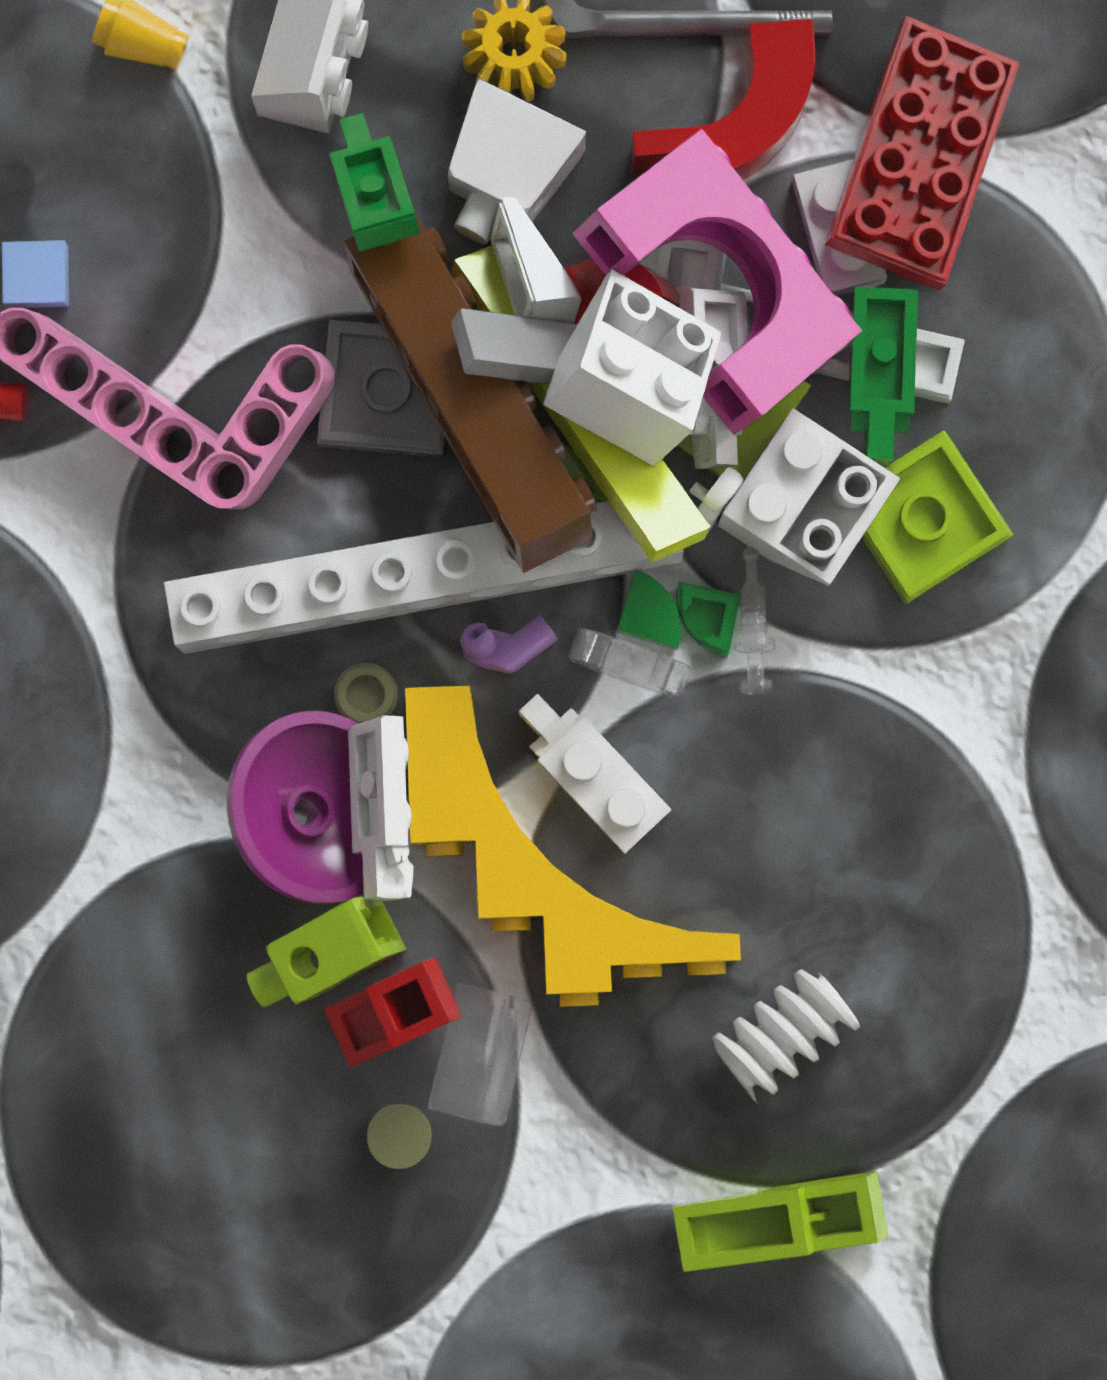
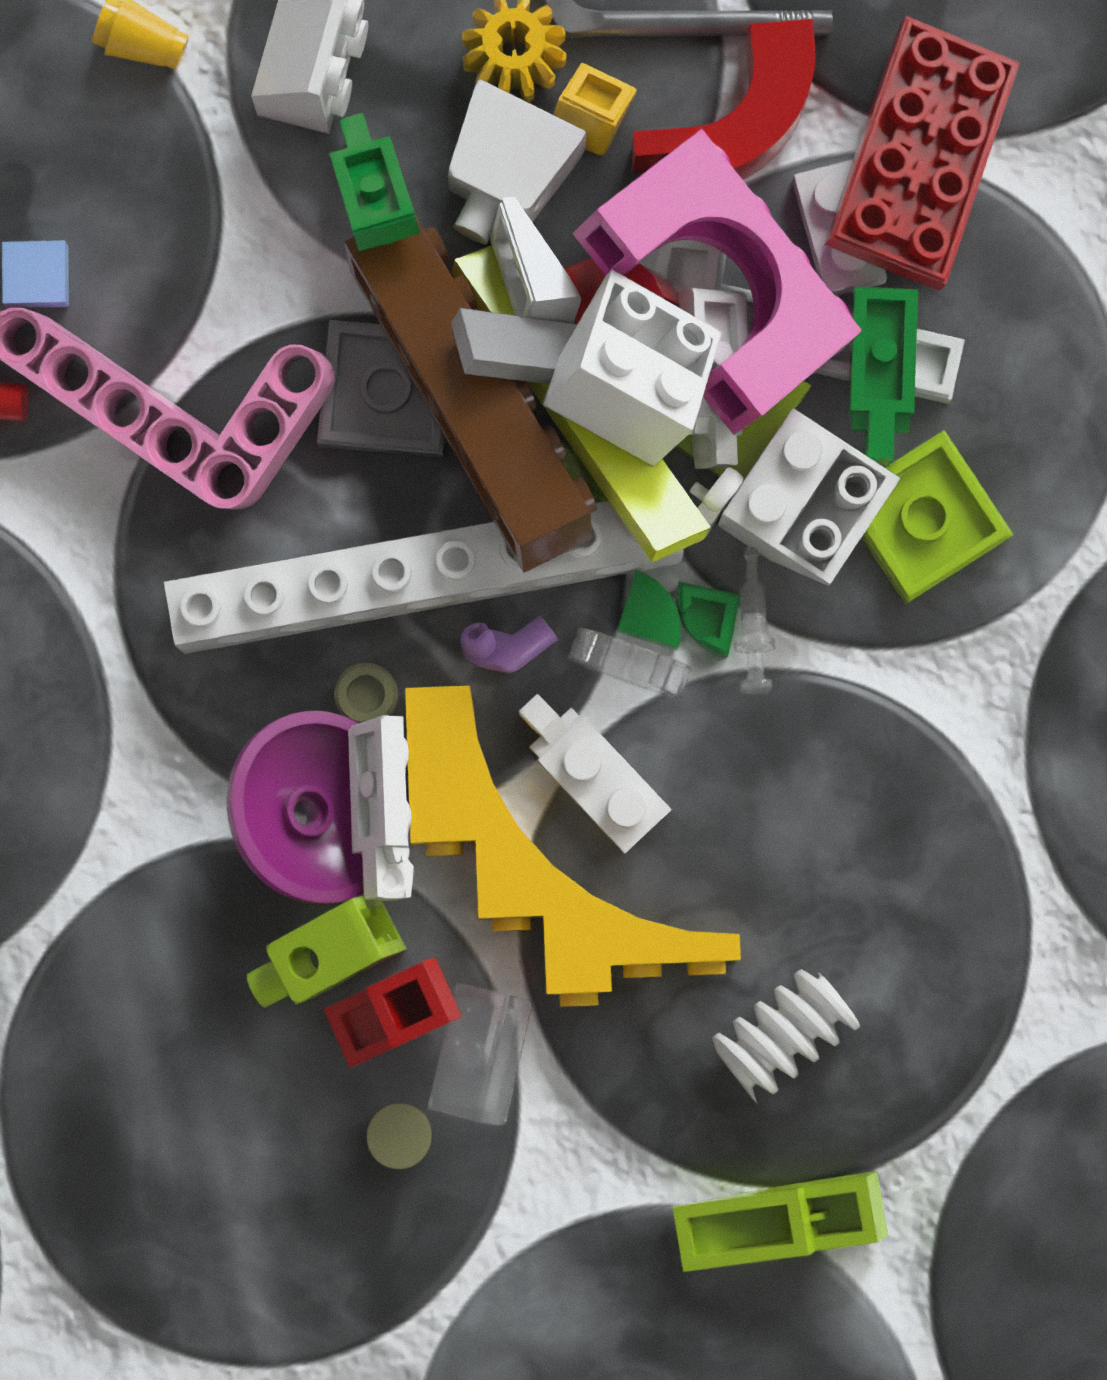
(595, 105): none -> yellow slope

